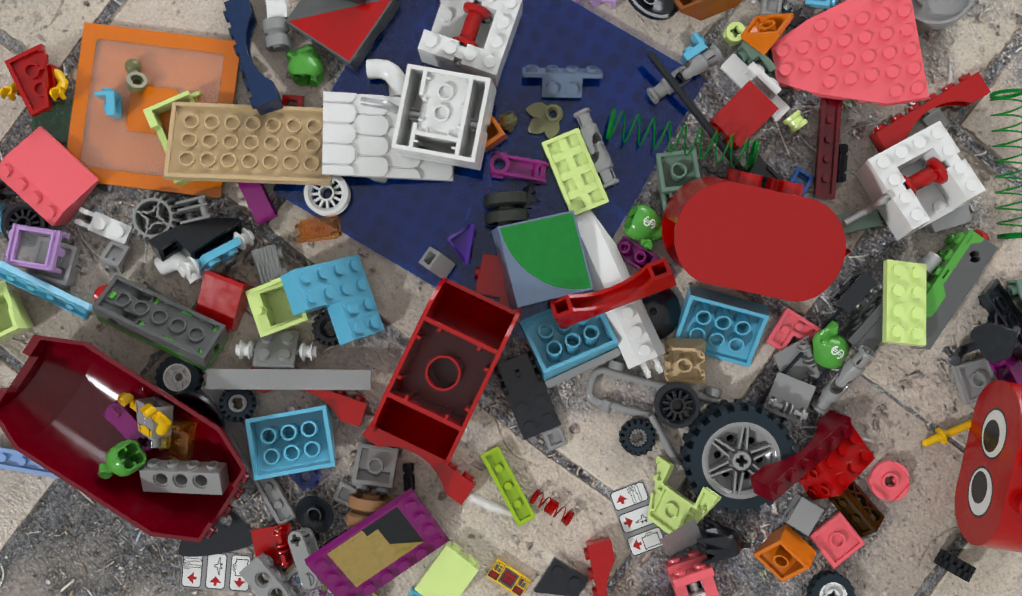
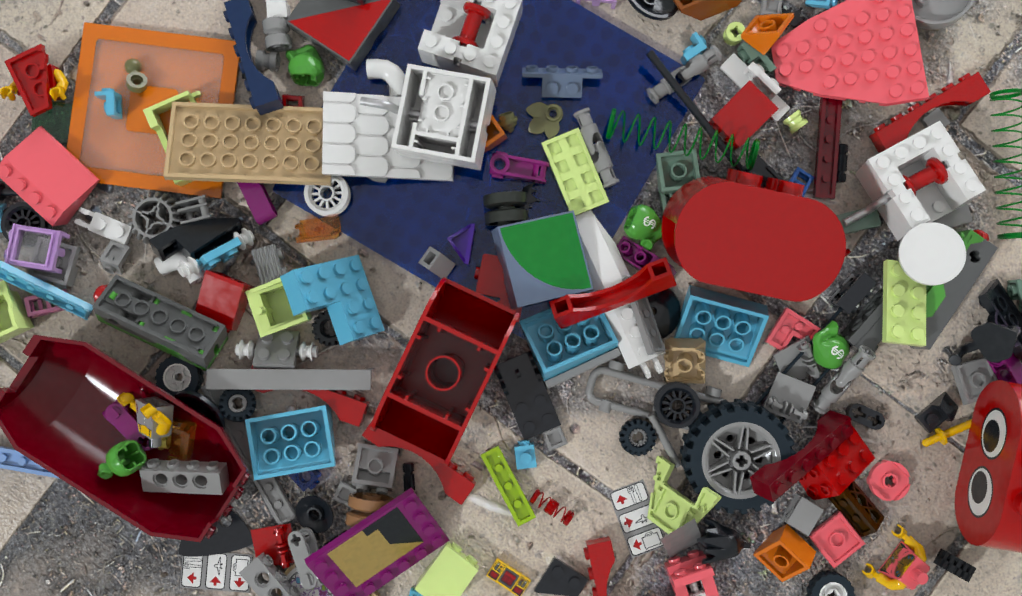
(30, 308): none -> bright pink slope
(267, 60): none -> light grey wheel
(525, 454): none -> medium azure bracket
(647, 325): none -> light grey tile
(863, 419): none -> black beam
(905, 565): none -> torso
(931, 254): none -> white piece
(937, 412): none -> black slope

